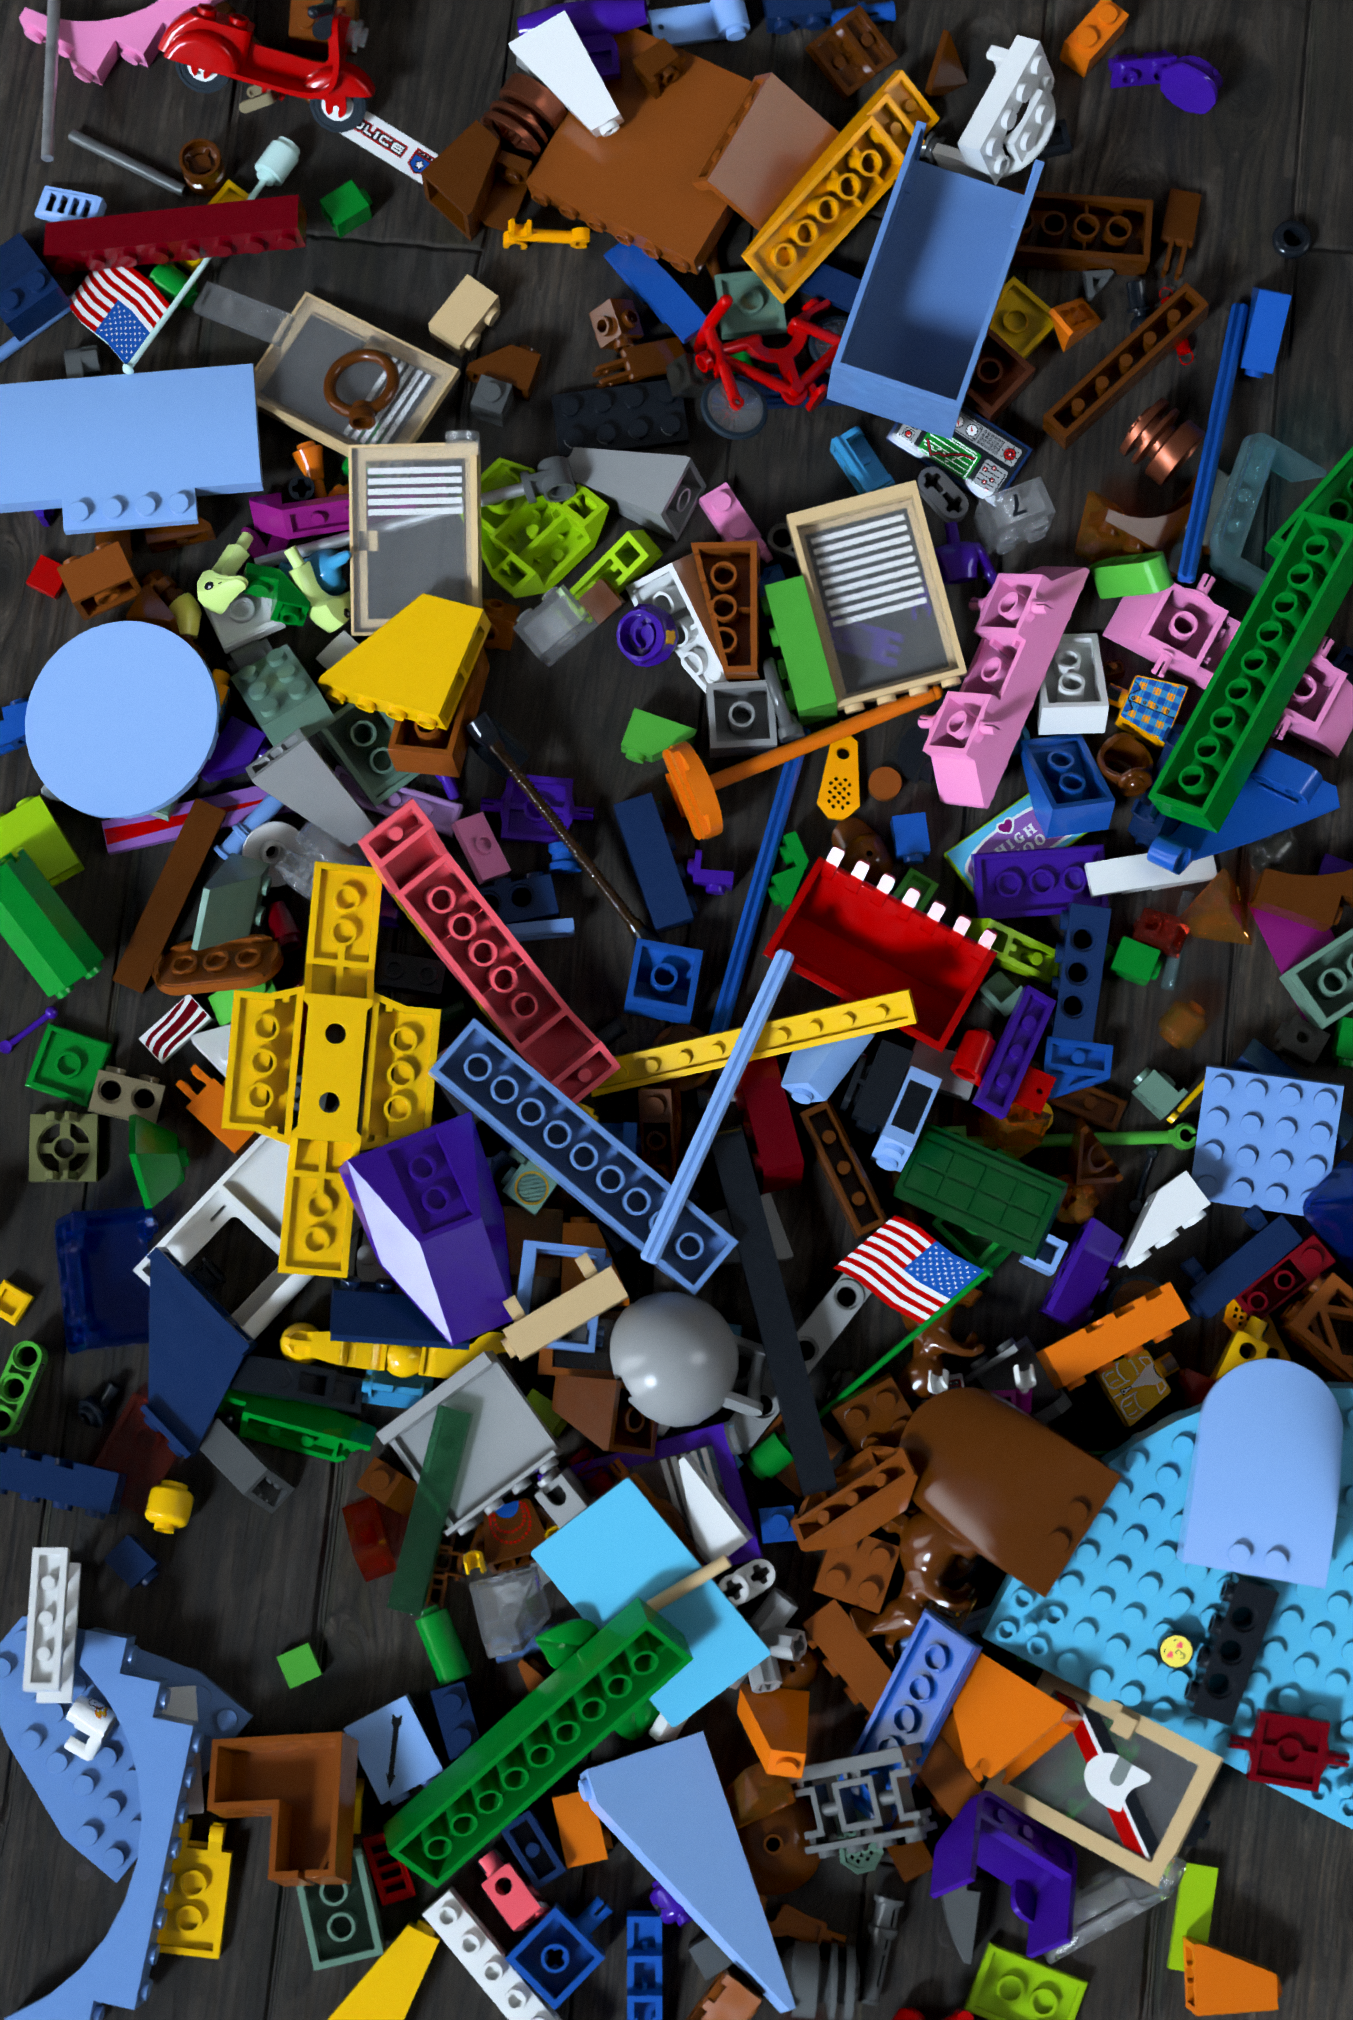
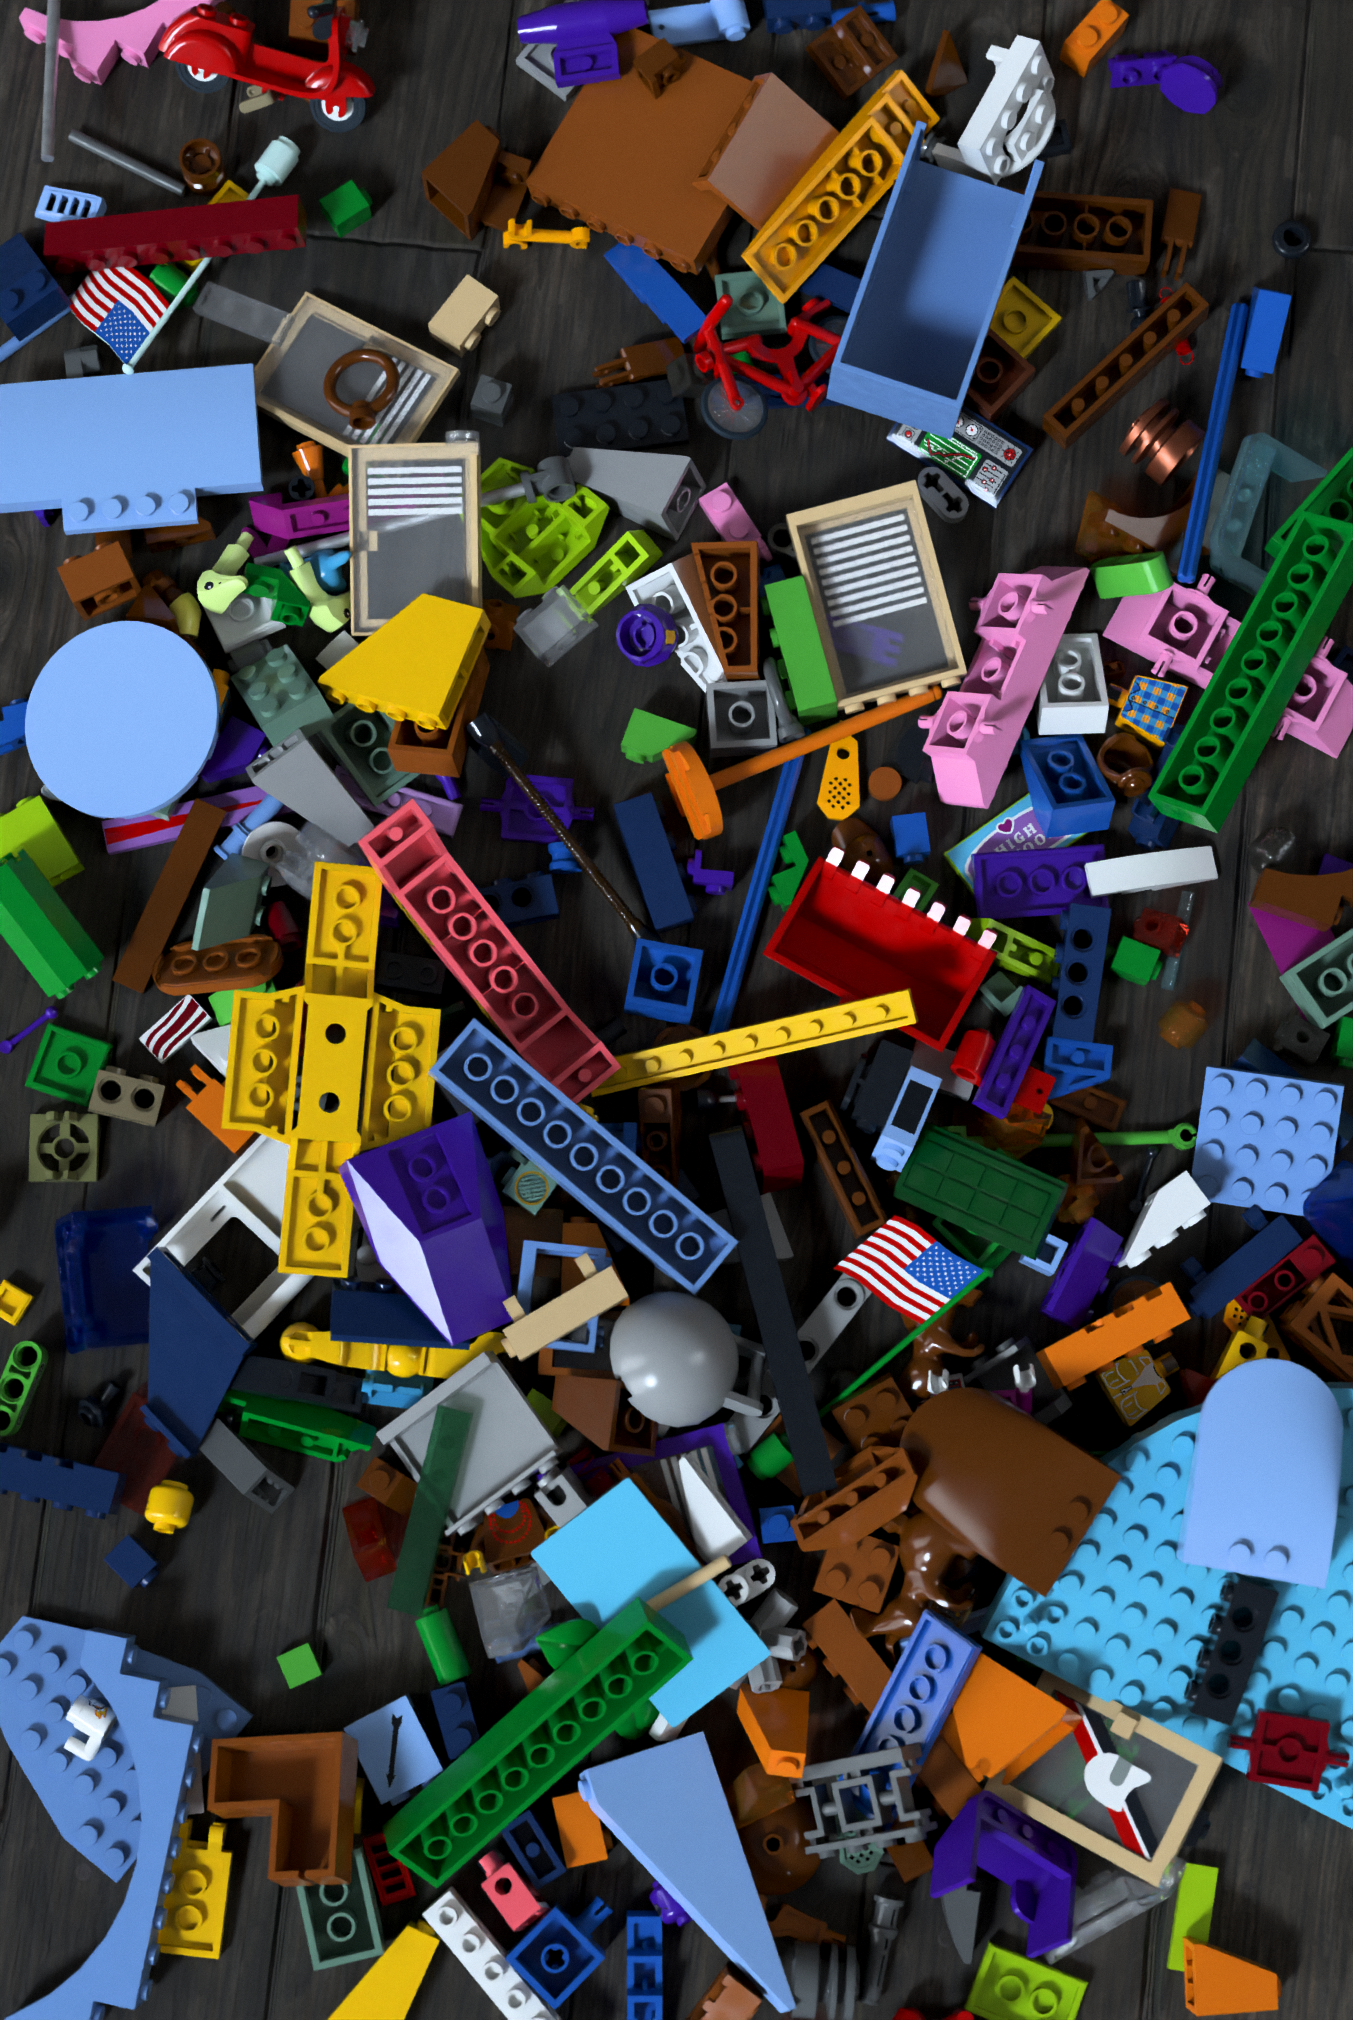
(46, 577): red tile -> none
(52, 1625): white fence -> none
(156, 1159): green slope -> none
(392, 146): white sticker -> none
(480, 848): bright pink plate -> none
(511, 365): reddish brown slope -> none
(524, 116): copper wheel -> none
(542, 929): medium blue tile -> none
(565, 67): white slope -> none
(602, 600): reddish brown tile -> none
(616, 324): reddish brown brick -> none
(708, 1956): dark grey brick -> none
(717, 1107): light blue axle -> none
(818, 1070): light blue slope -> none
(860, 462): dark azure hinge -> none
(960, 560): dark purple piece -> none
(1014, 516): clear brick -> none
(1073, 321): orange slope -> none
(1157, 1092): sand green brick -> none
(1175, 1114): yellow hinge -> none
(1175, 1649): light yellow tile -> none
(1218, 912): clear orange slope -> none
(1273, 799): blue panel -> none

